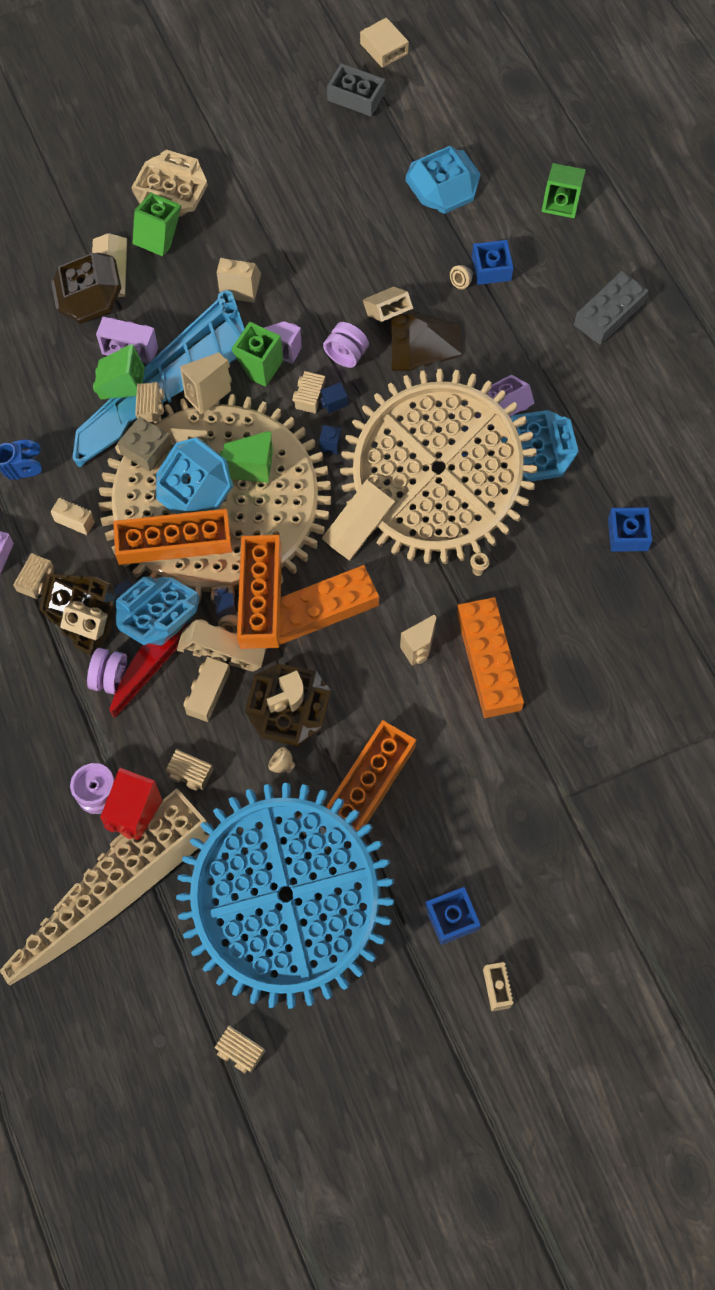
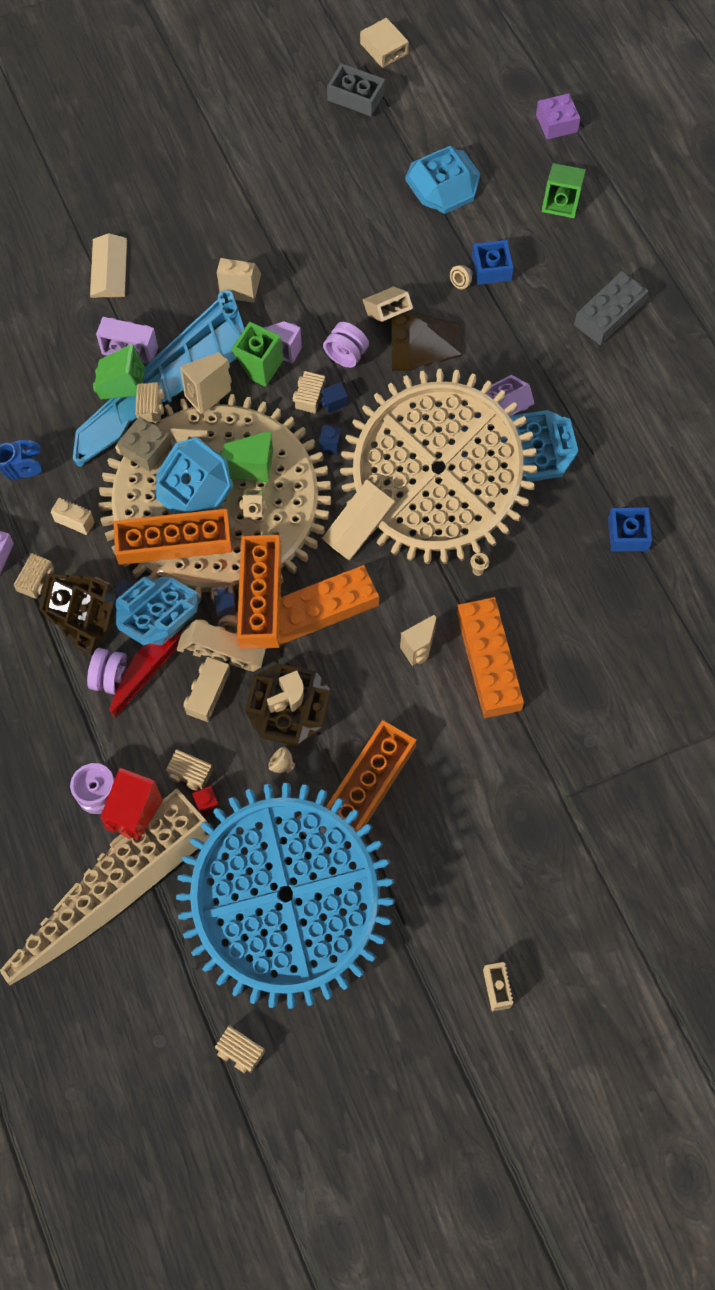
(83, 625): tan brick -> none
(86, 287): dark brown piece -> none
(155, 223): bright green slope -> none
(173, 178): tan piece -> none
(205, 801): none -> red brick
(253, 504): none -> tan brick
(452, 915): blue brick -> none
(558, 116): none -> medium lavender brick

